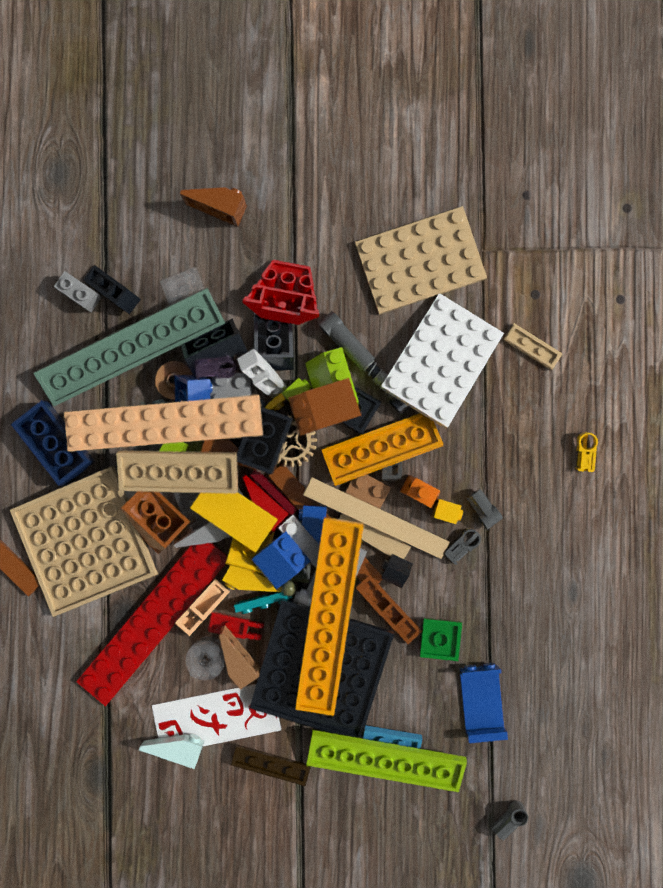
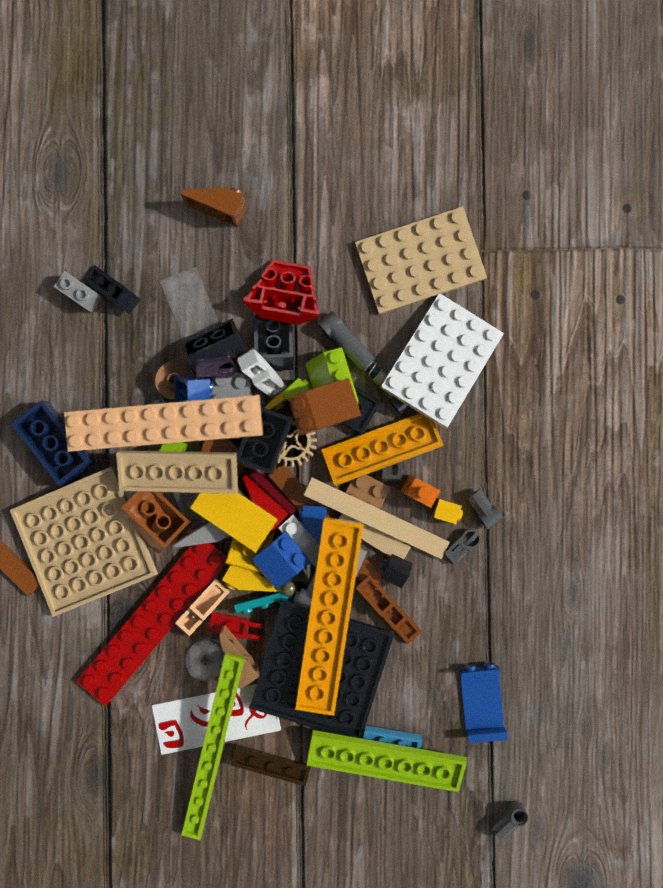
(130, 347): sand green plate -> none
(178, 749): light aqua slope -> none
(213, 745): none -> lime plate
(440, 639): green plate -> none
(532, 346): tan tile -> none
(586, 457): yellow piece -> none

